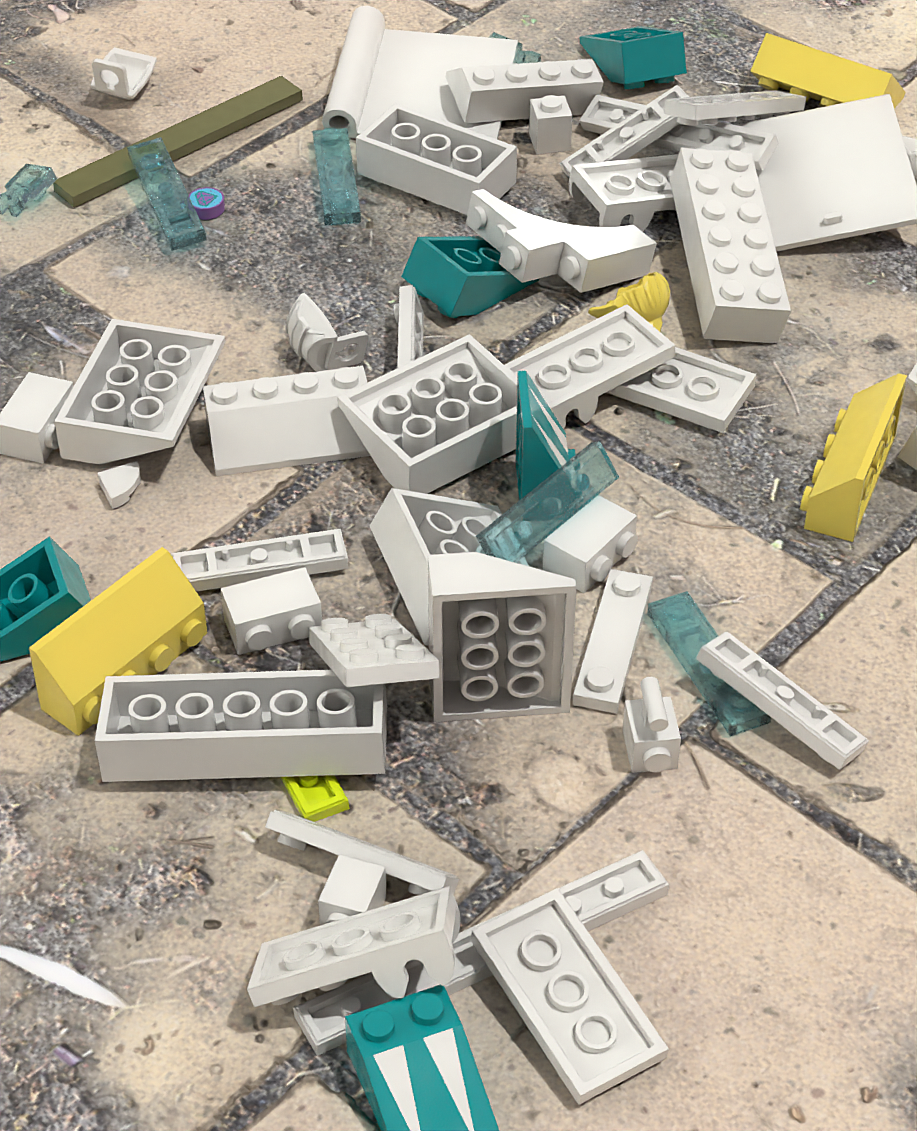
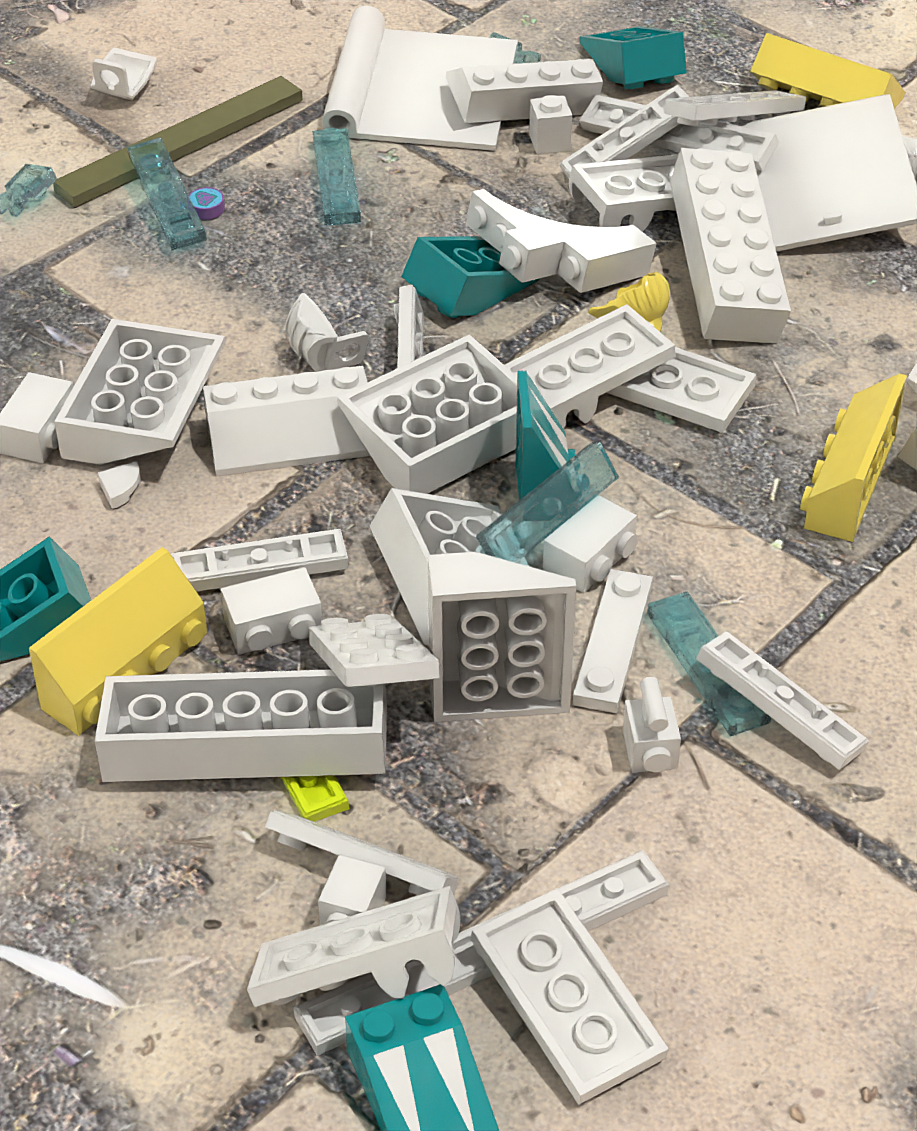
(434, 158): white brick -> none

